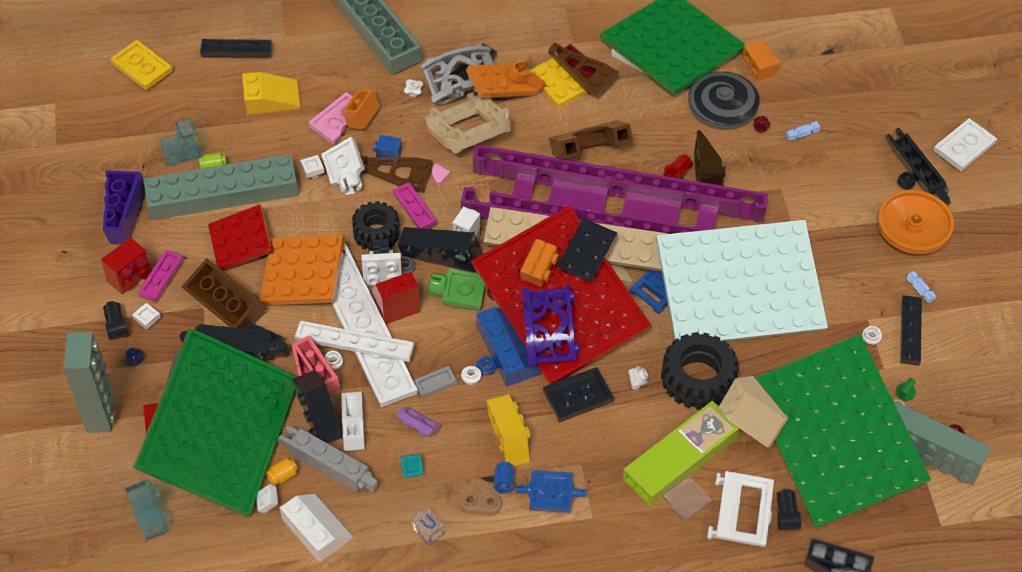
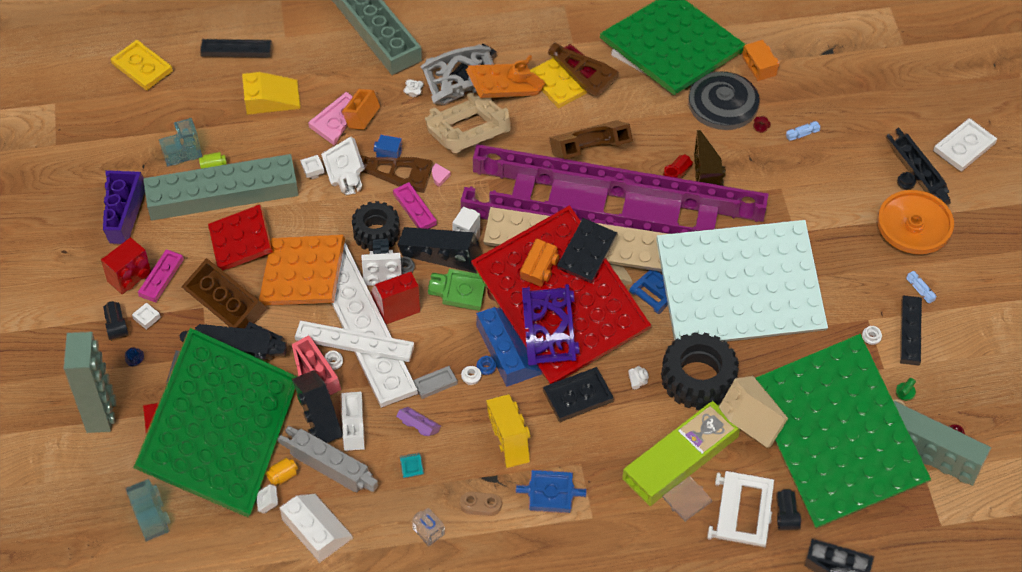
(504, 477): blue brick -> none

